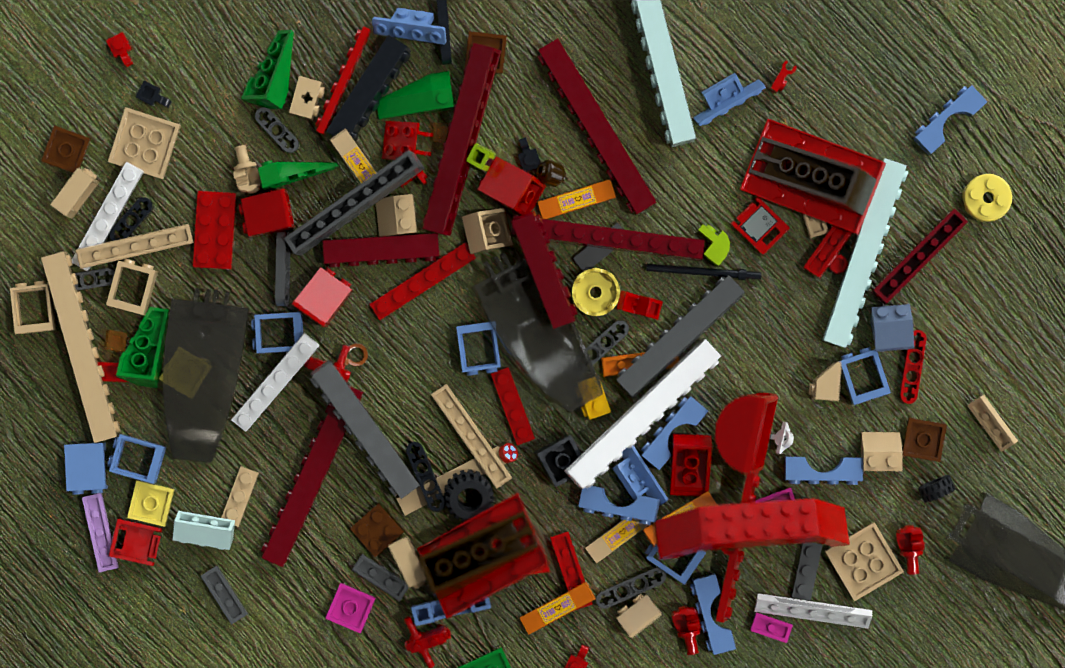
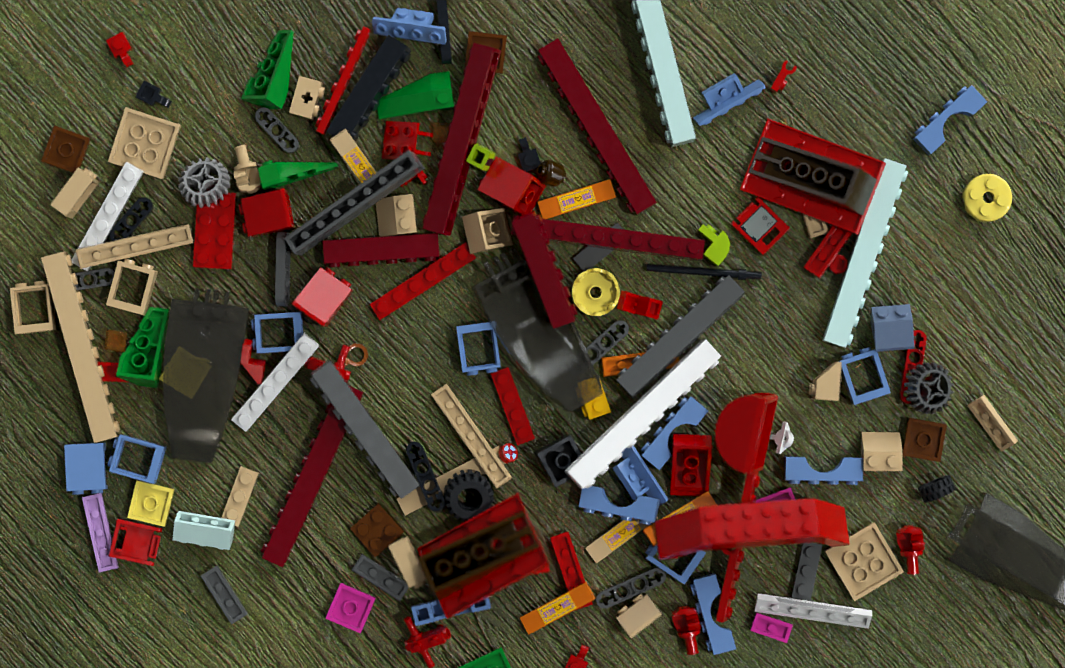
(209, 187): none -> light grey gear
(254, 366): none -> red slope
(919, 256): dark red brick -> none
(937, 382): none -> dark grey gear

